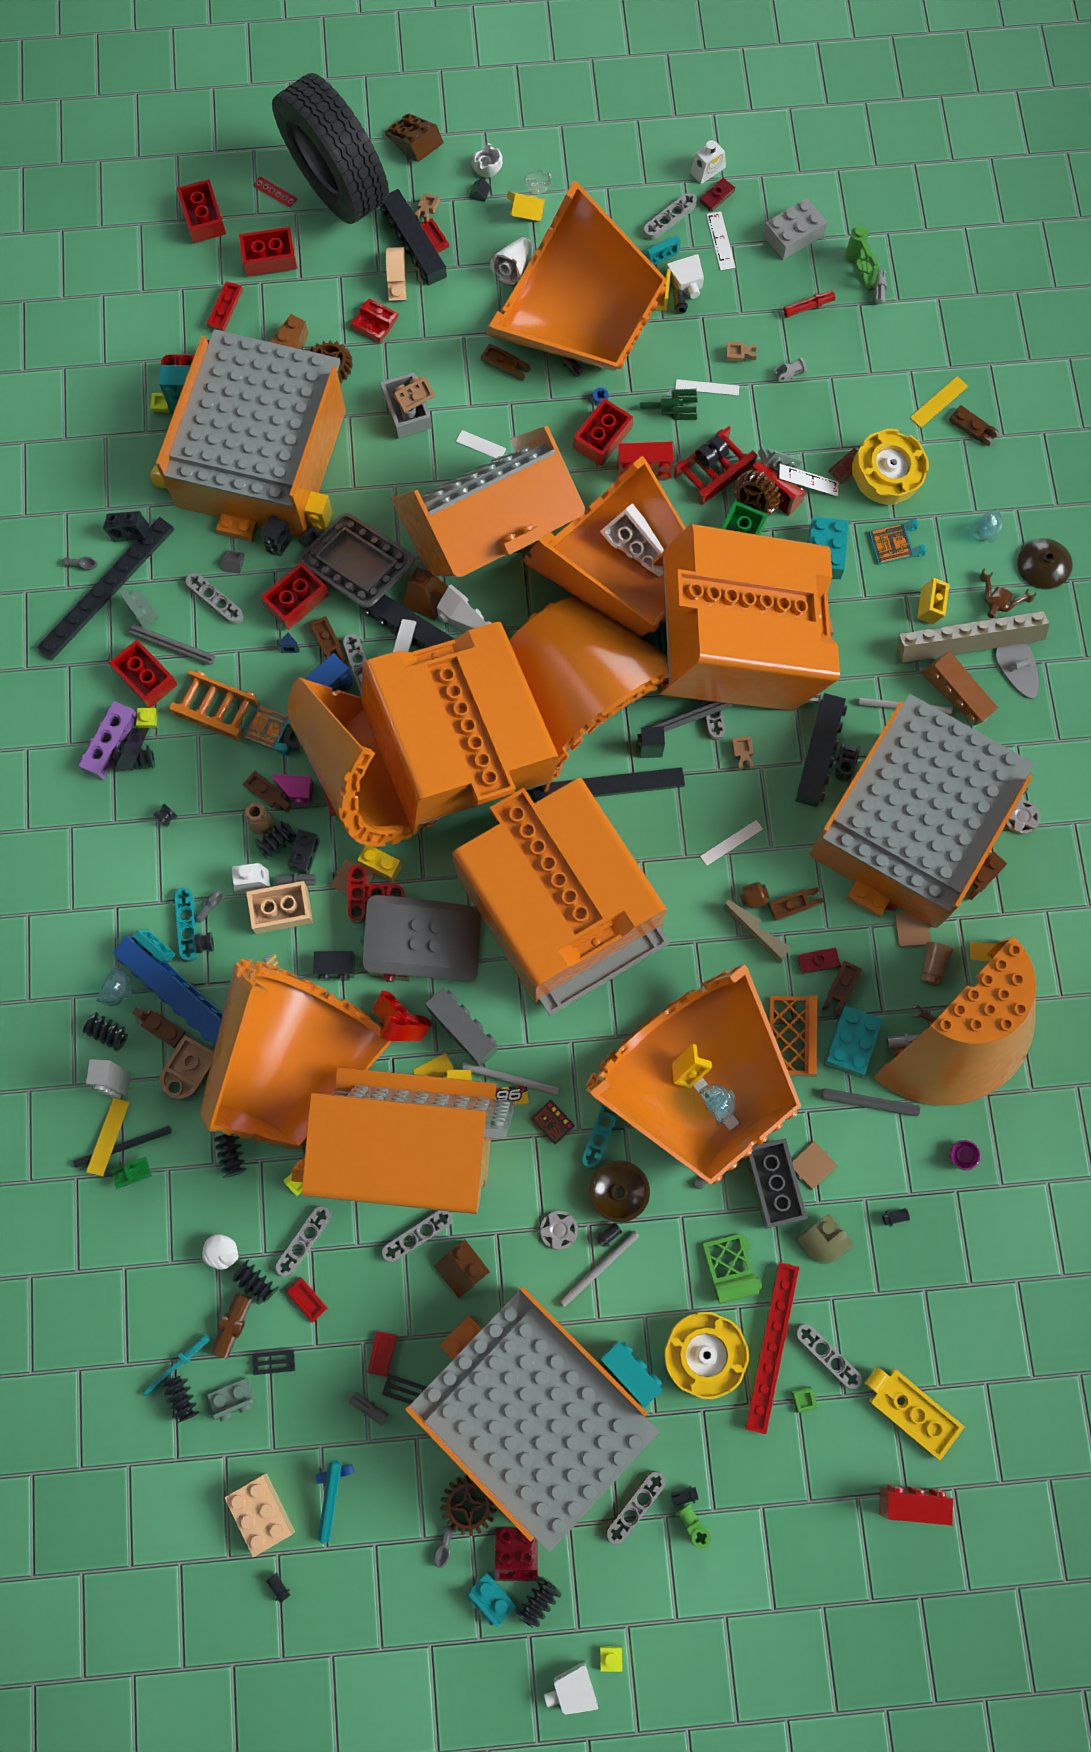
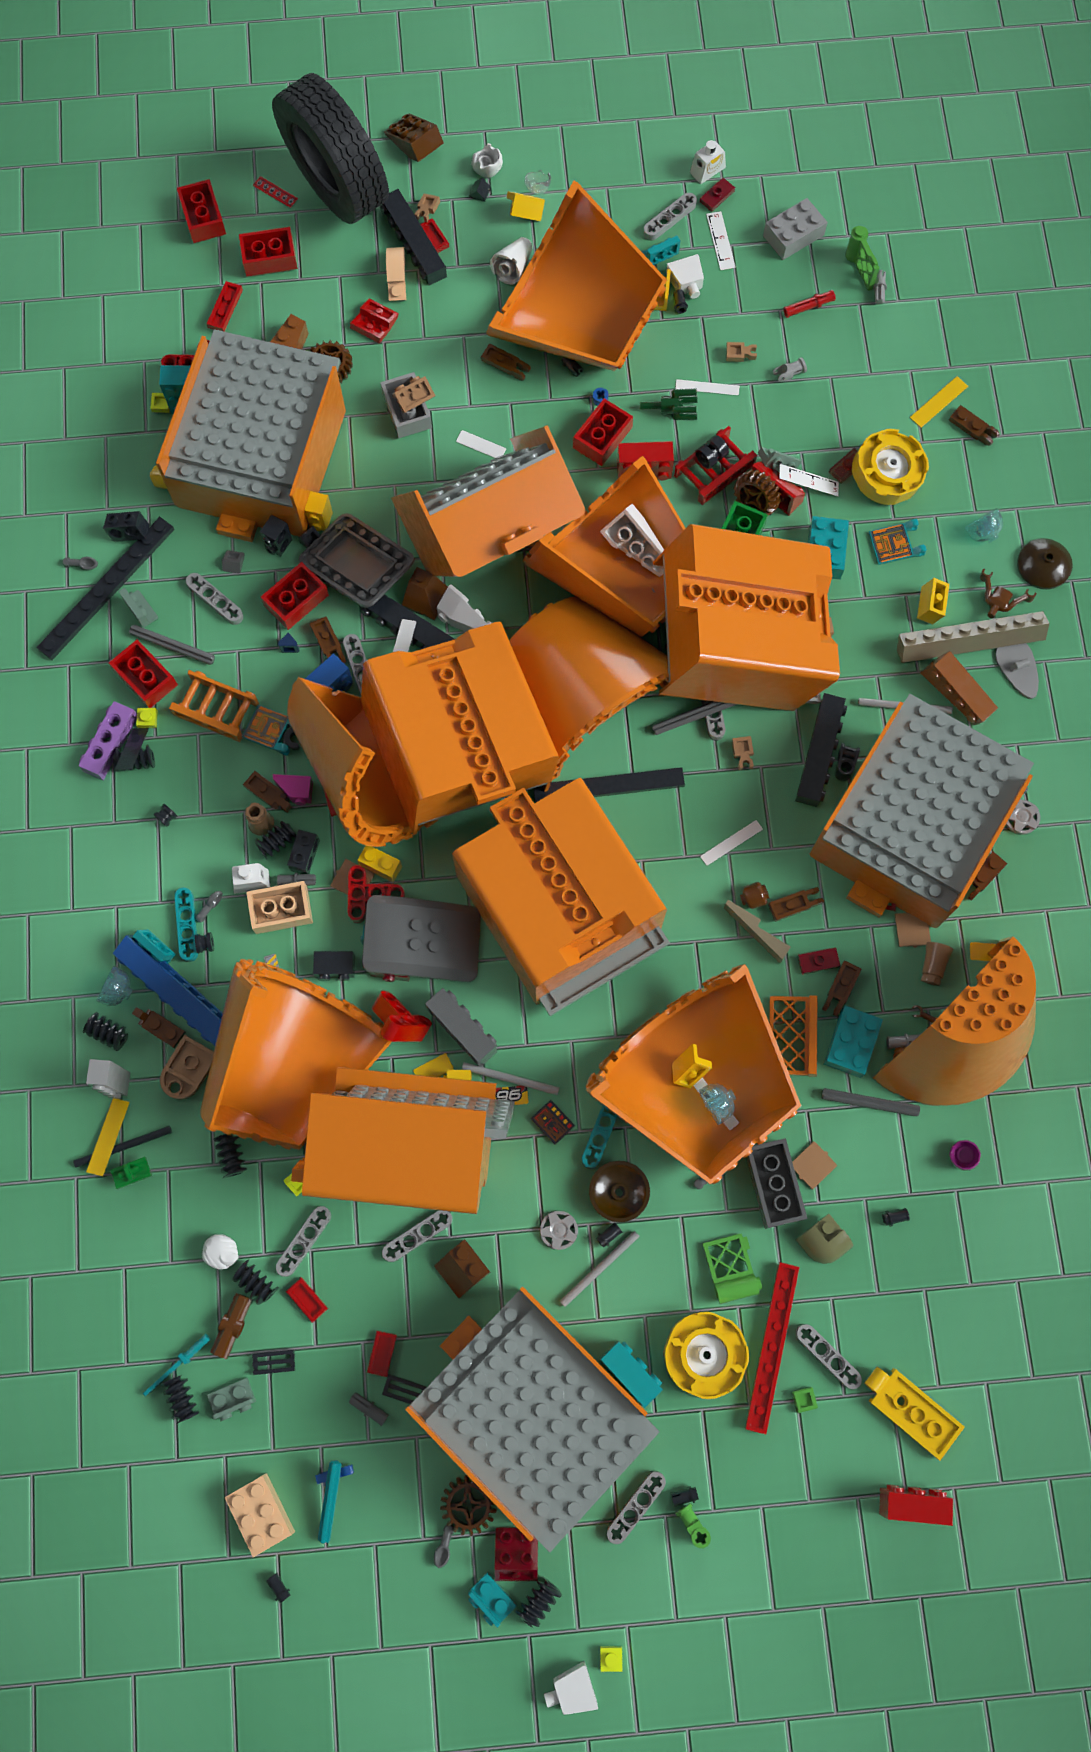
(651, 742): black brick -> none

